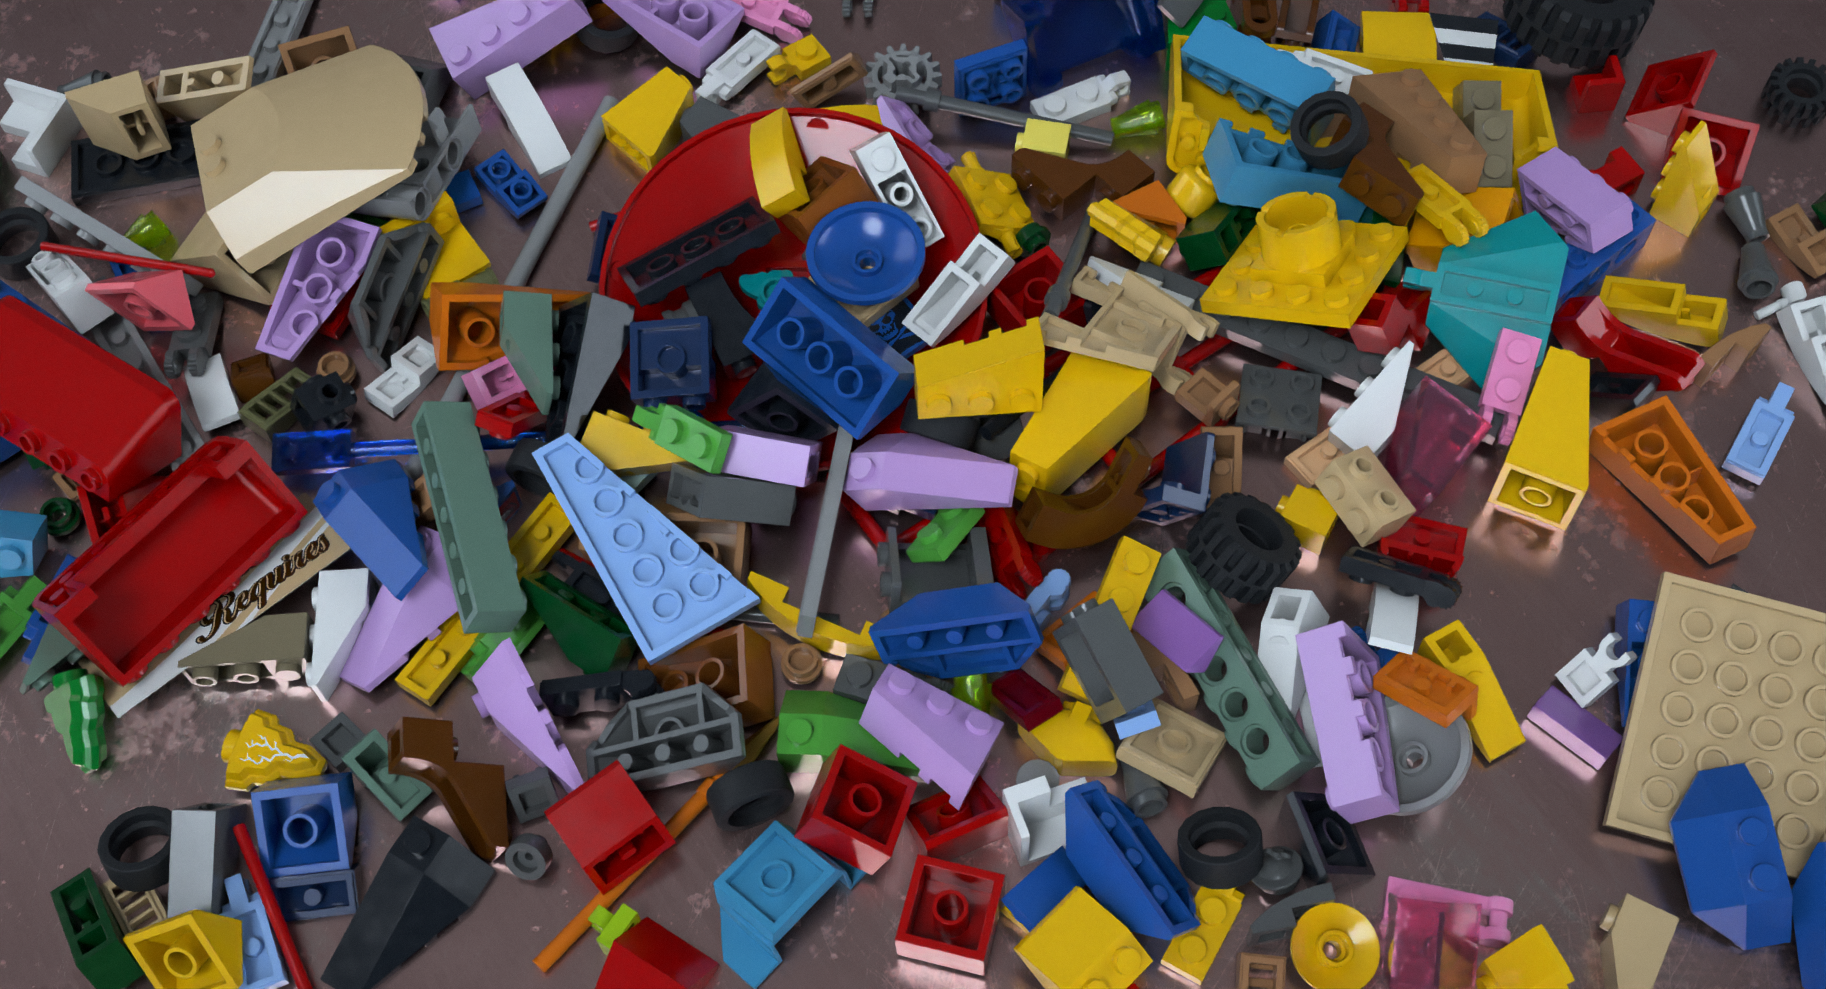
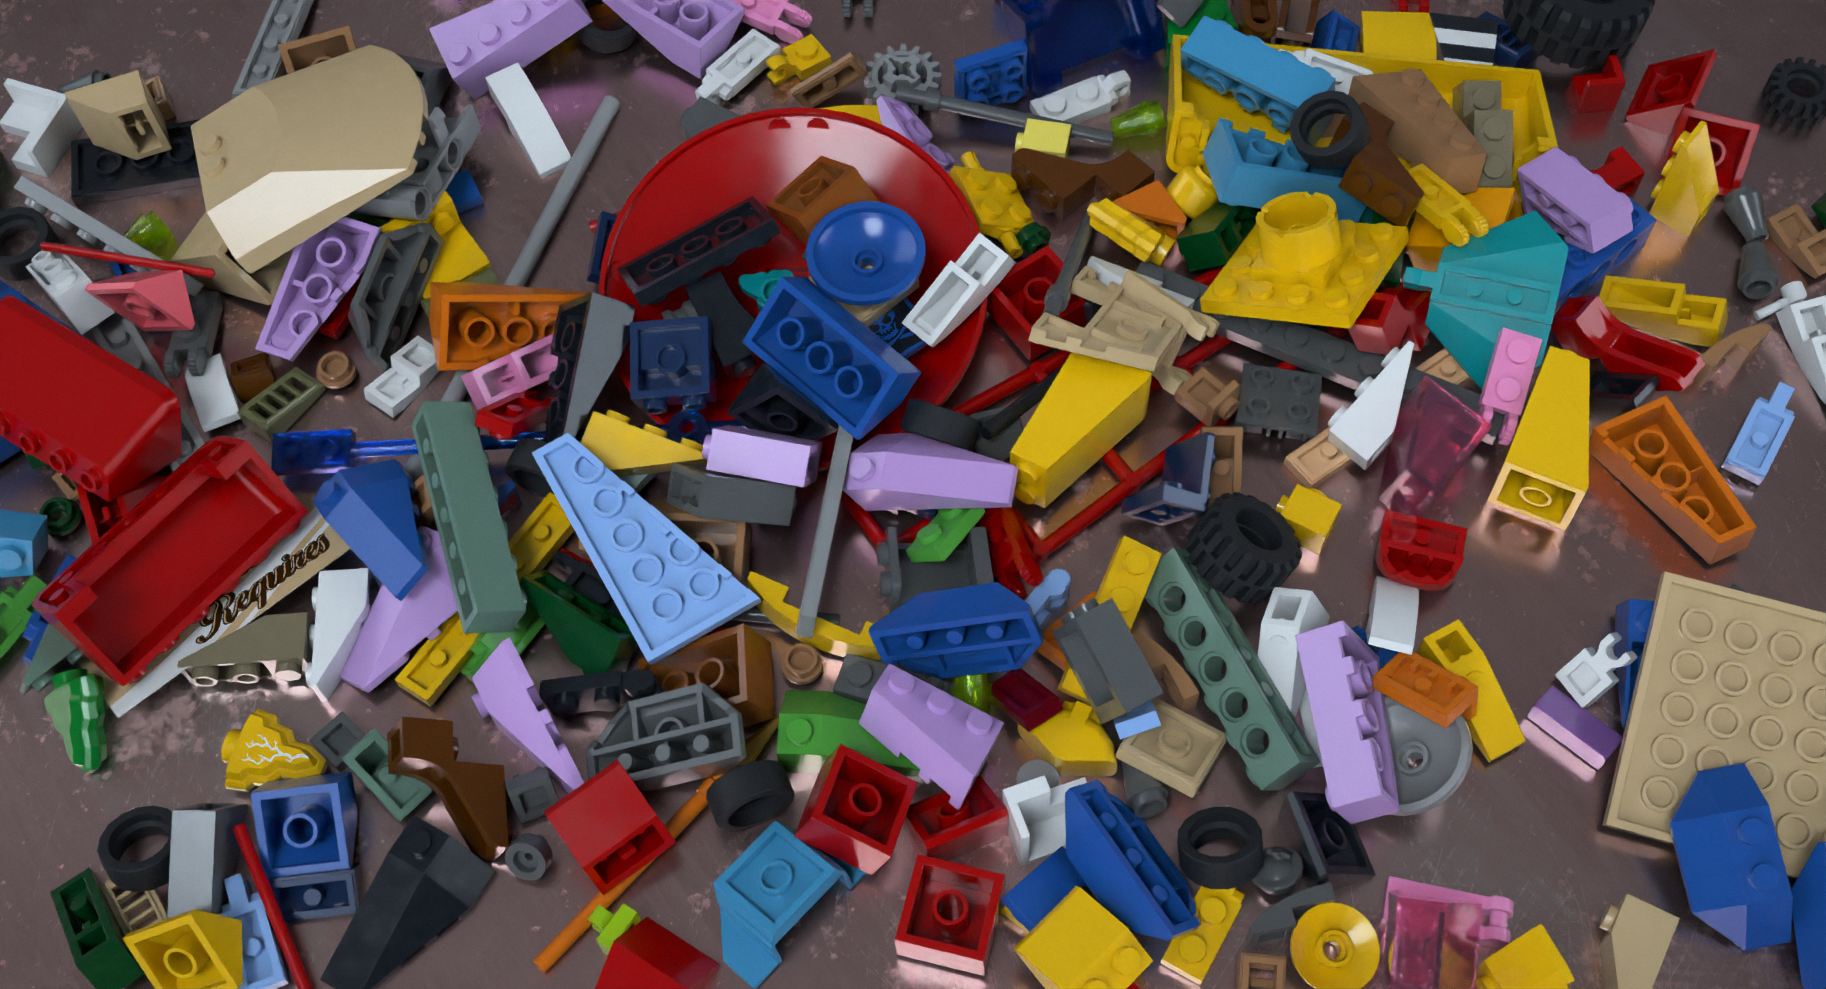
(202, 88): tan slope -> none
(324, 403): black brick -> none
(510, 184): blue slope -> none
(528, 343): sand green slope -> none
(649, 118): yellow slope -> none
(685, 435): bright green hinge -> none
(777, 164): yellow slope -> none
(894, 183): white slope -> none
(984, 376): yellow wedge -> none
(1091, 515): reddish brown arch -> none
(1178, 632): medium lavender slope -> none
(1364, 496): tan brick -> none
(1402, 576): black hinge -> none

